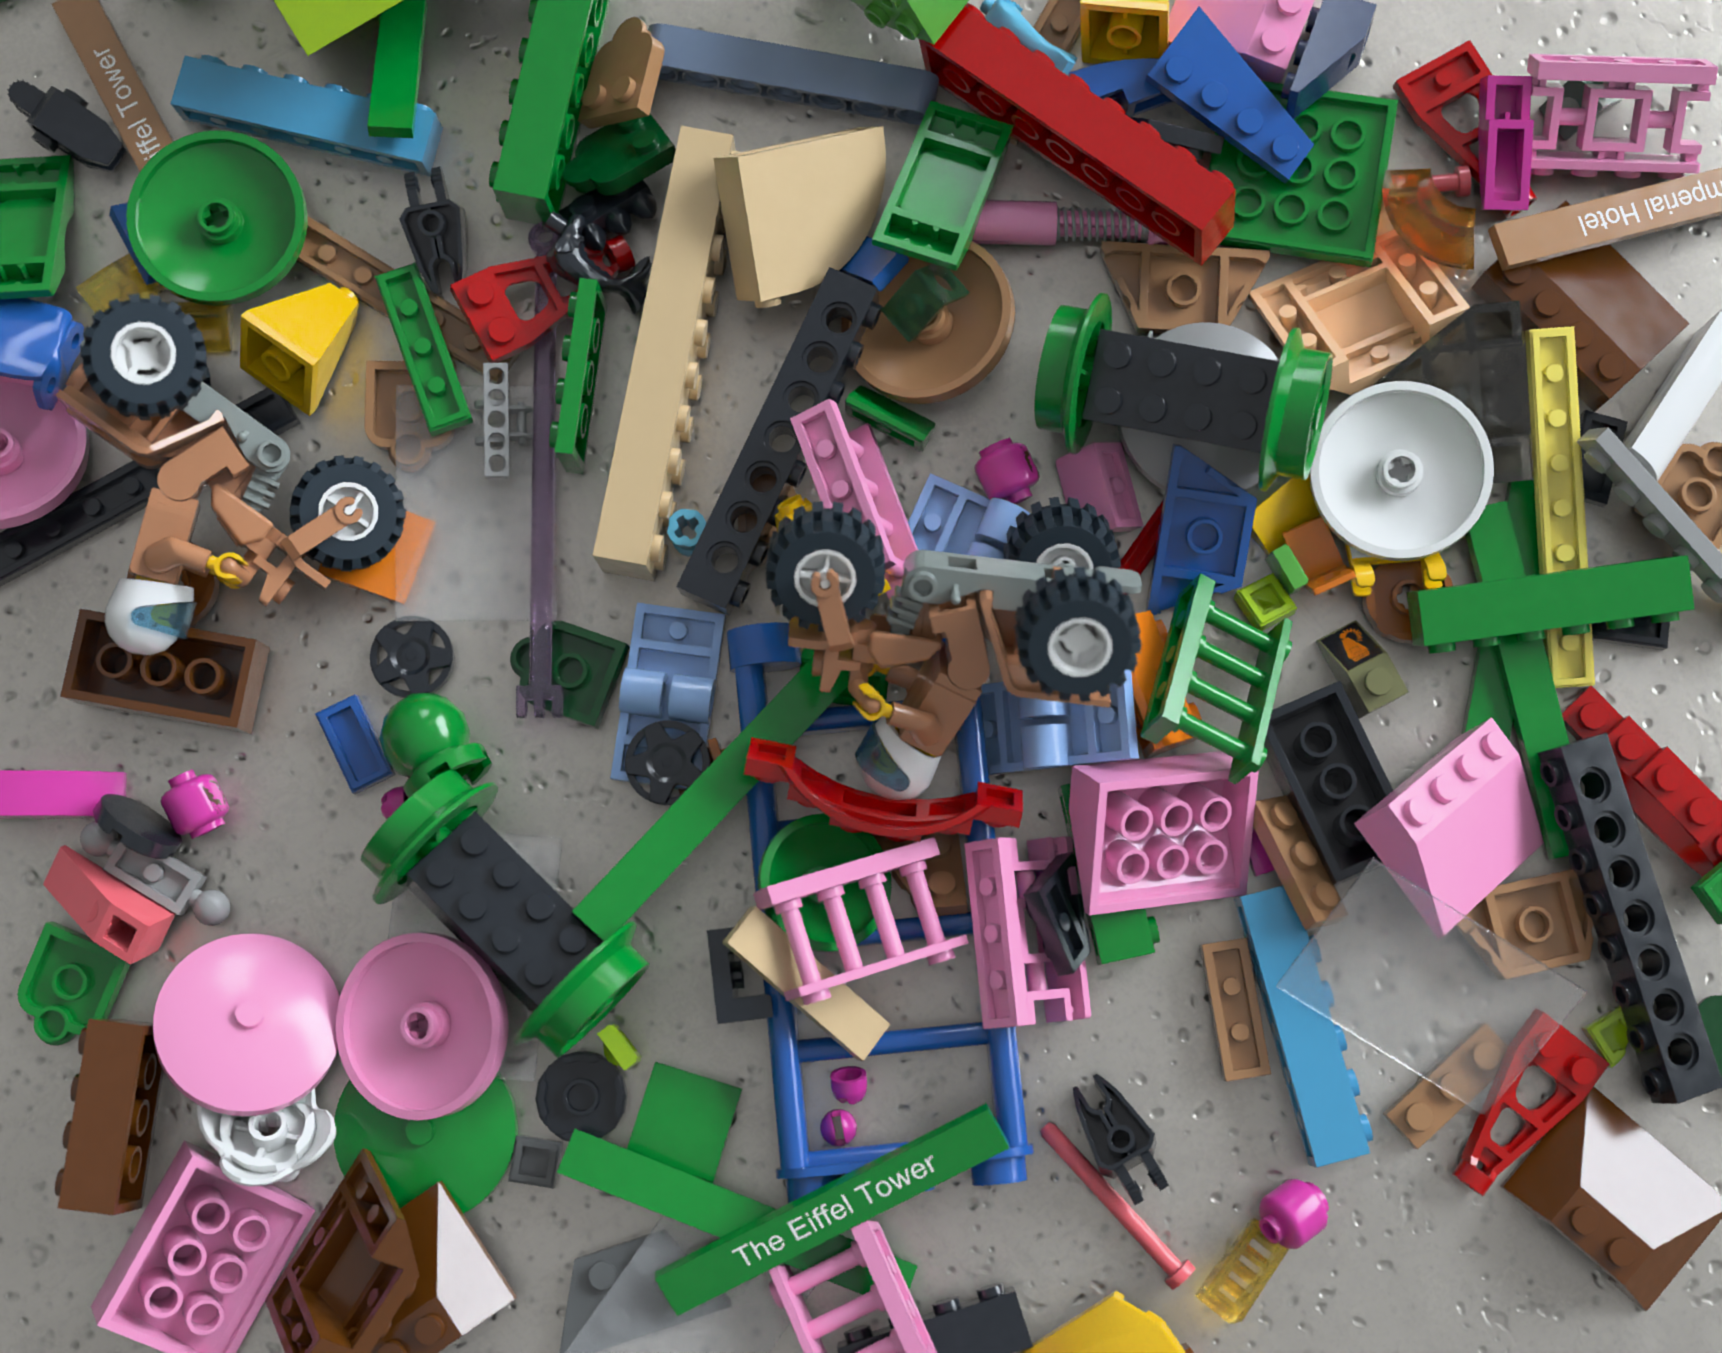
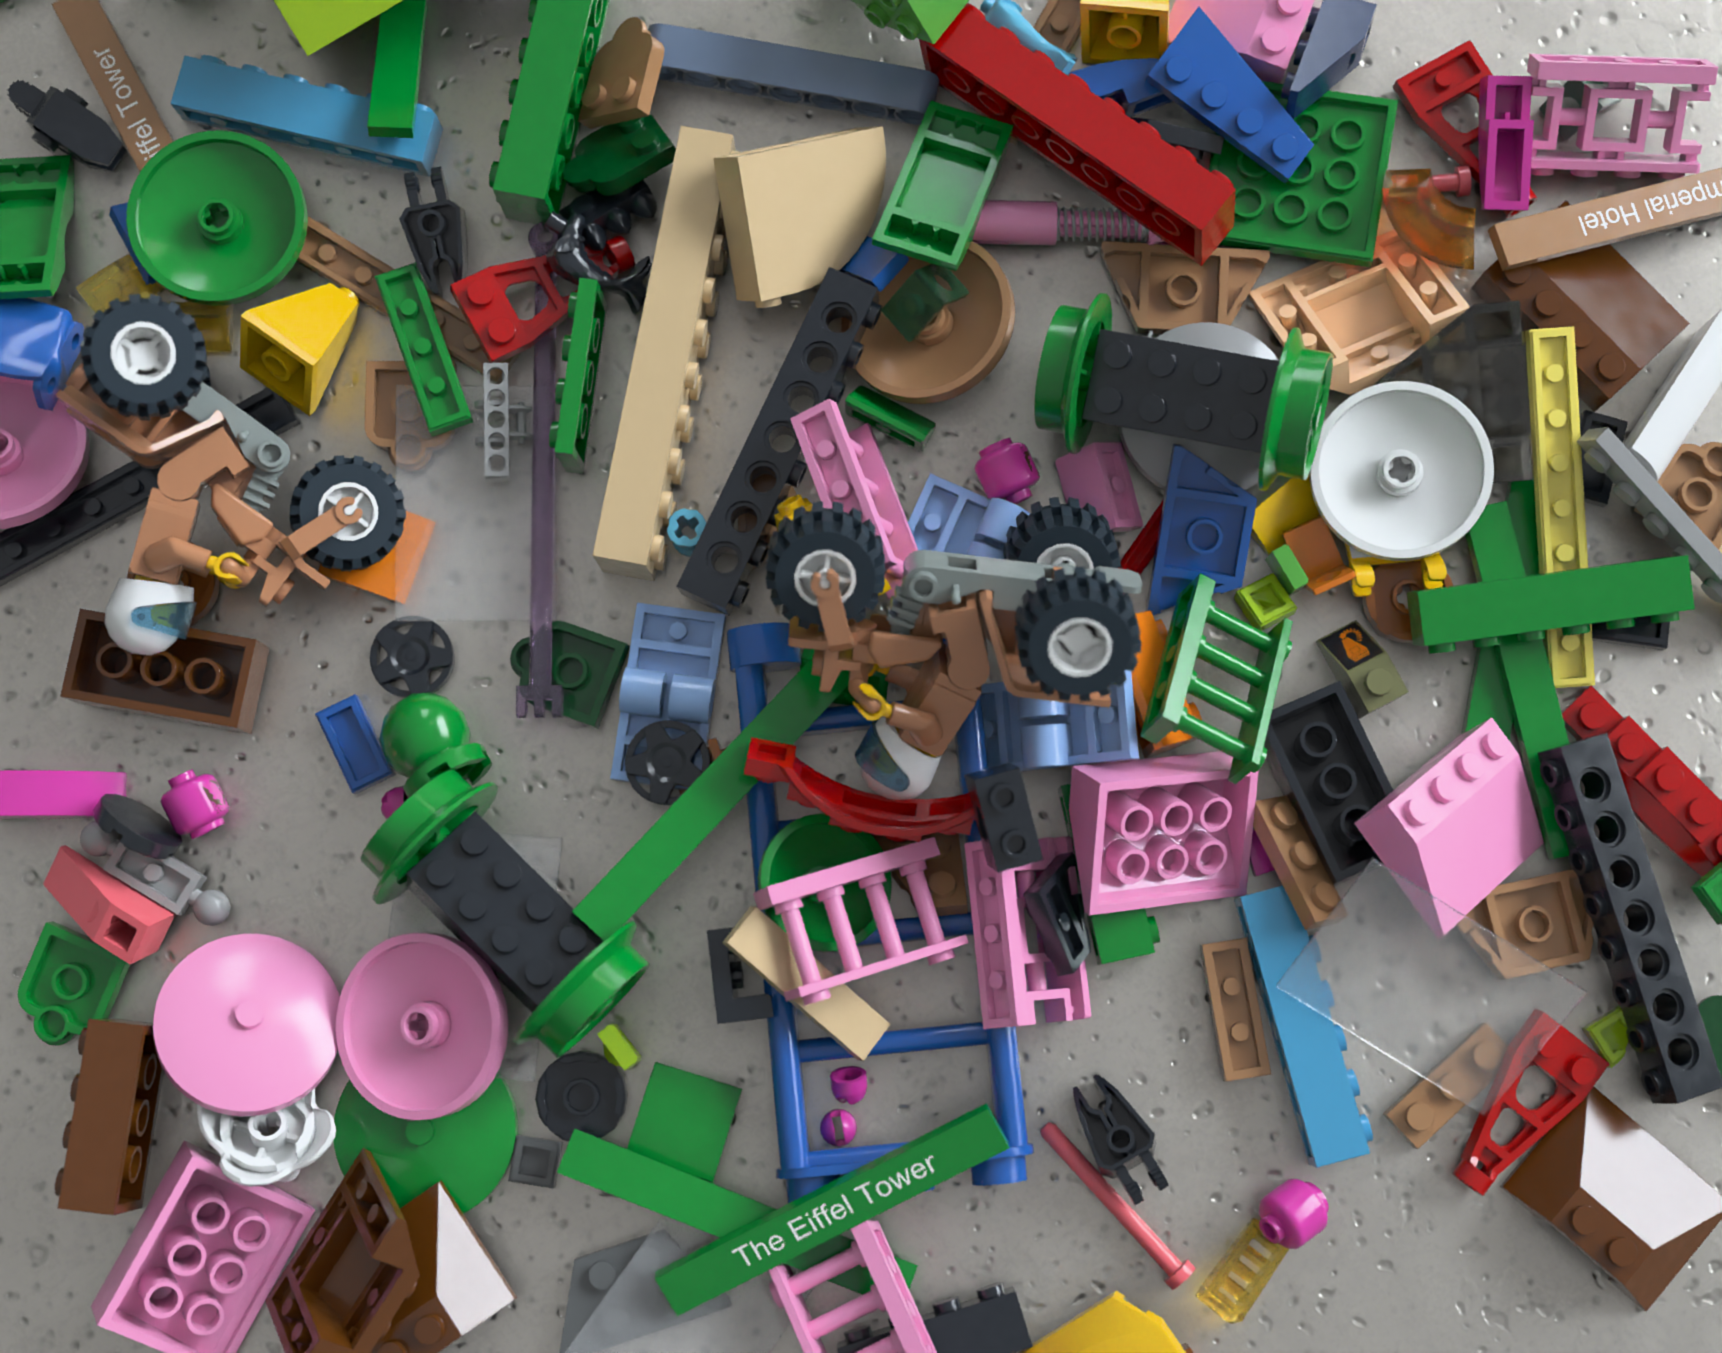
(1003, 817): none -> black brick

